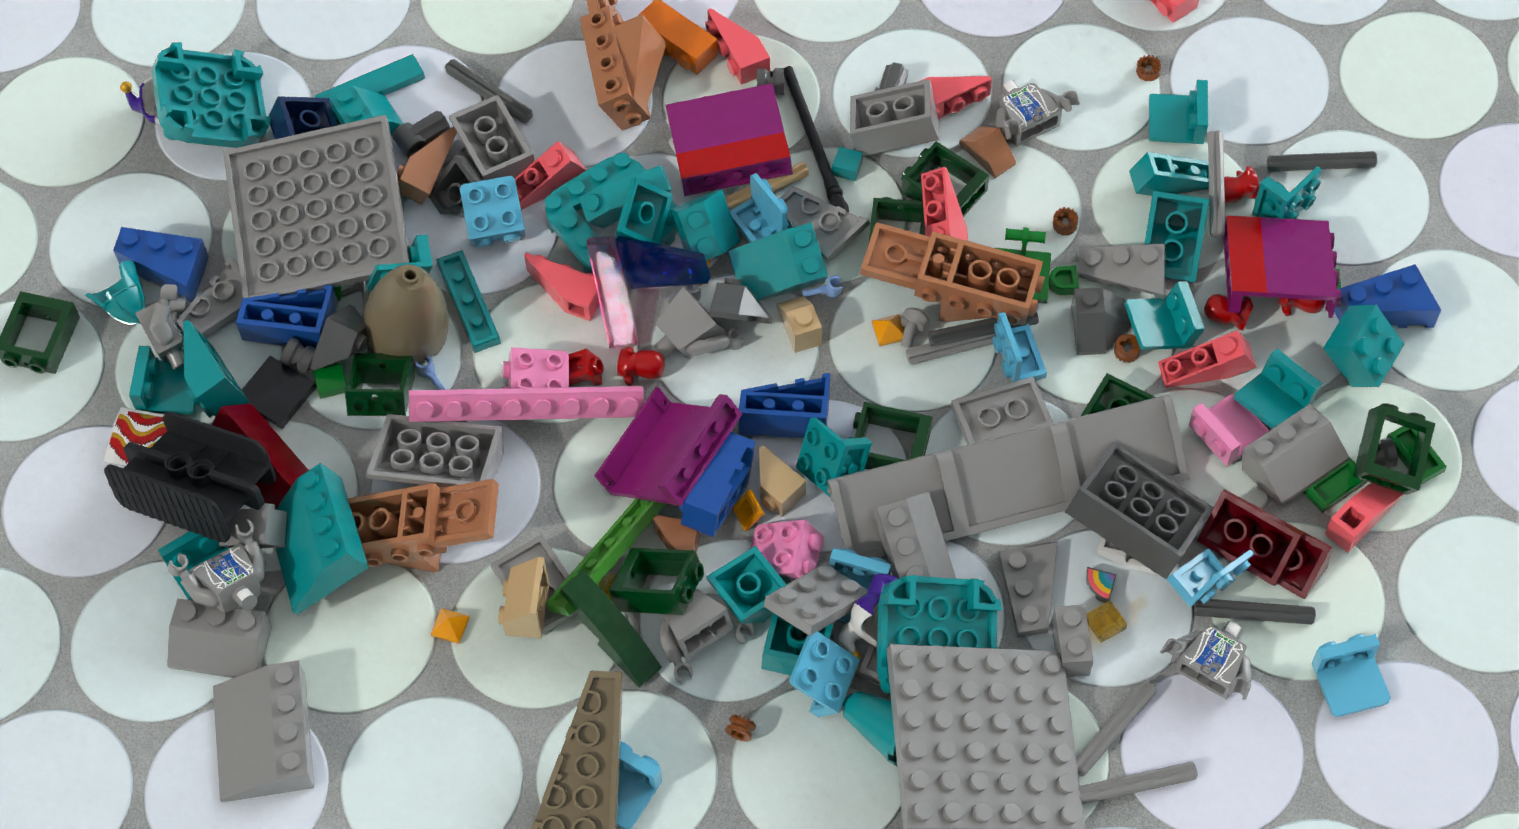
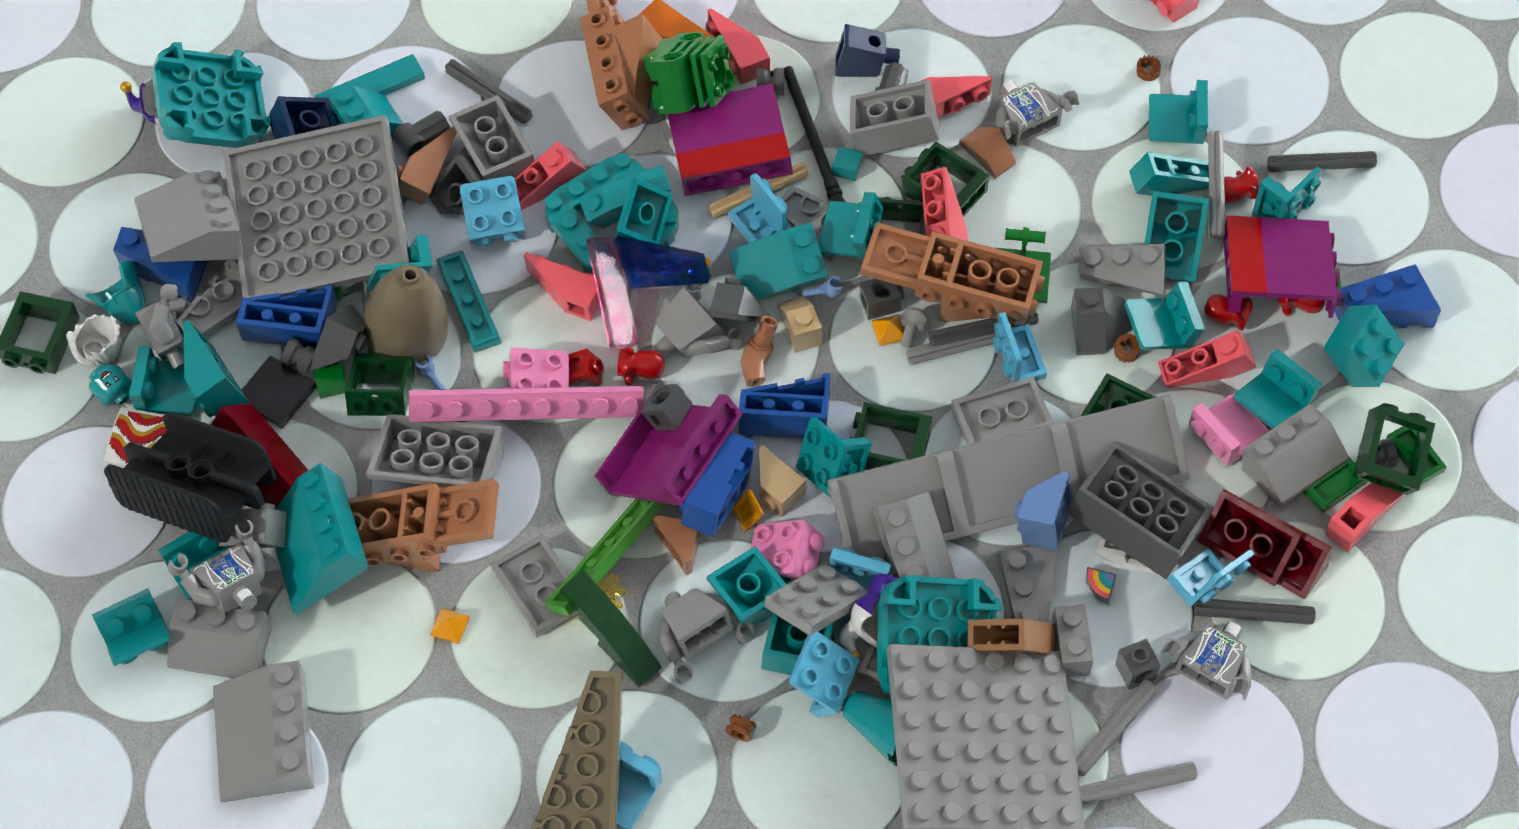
(95, 341): none -> white hair
(110, 384): none -> teal head
(132, 627): none -> teal bracket
(189, 219): none -> light grey slope
(525, 599): tan slope -> none
(642, 562): dark green window -> none
(666, 407): none -> dark grey brick
(689, 72): none -> green piece
(706, 225): teal slope -> none
(758, 352): none -> nougat arm
(850, 226): none -> teal bracket
(863, 52): none -> dark blue torso
(877, 306): none -> dark grey brick
(1012, 636): none -> medium nougat slope
(1043, 513): none -> medium blue slope
(1058, 218): dark orange bush -> none
(1063, 280): green tile -> none
(1106, 621): clear yellow tile -> none
(1137, 663): none -> dark grey brick
(1350, 675): medium azure bracket -> none

